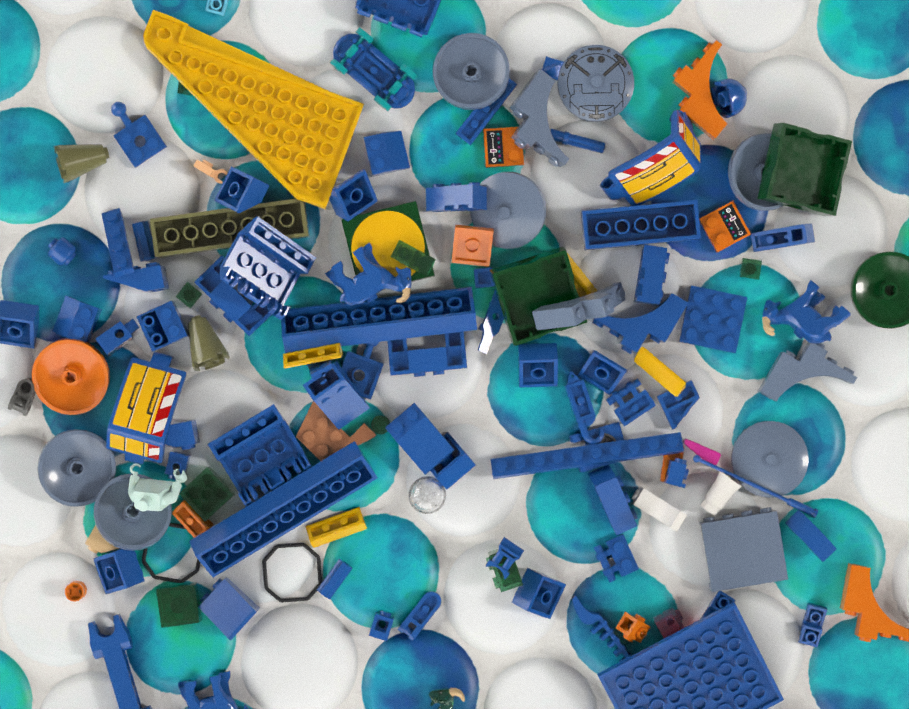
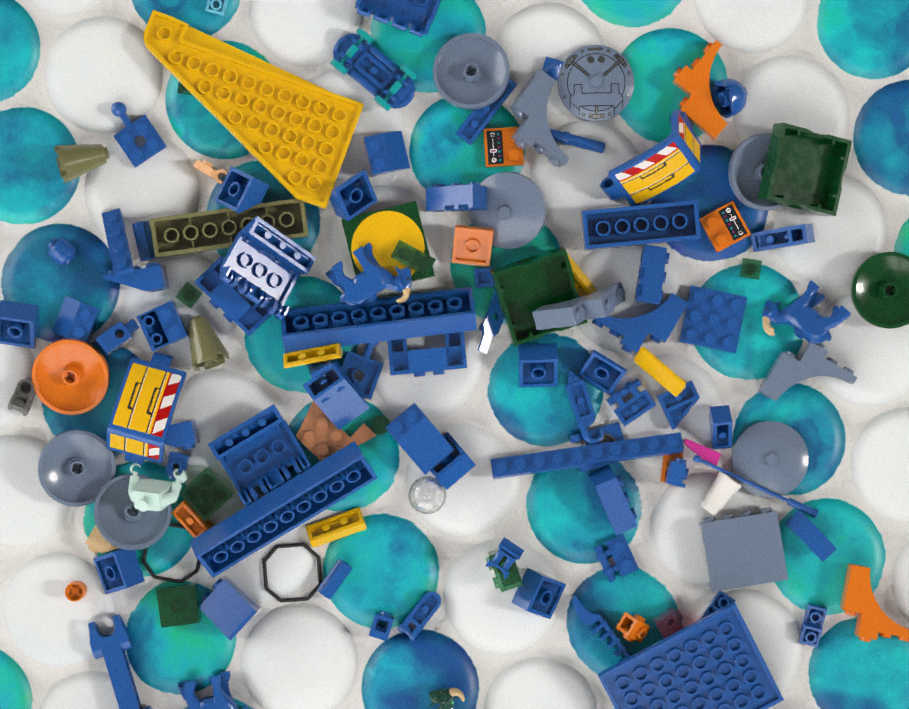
(658, 508): white arch -> none
(721, 427): none -> blue slope

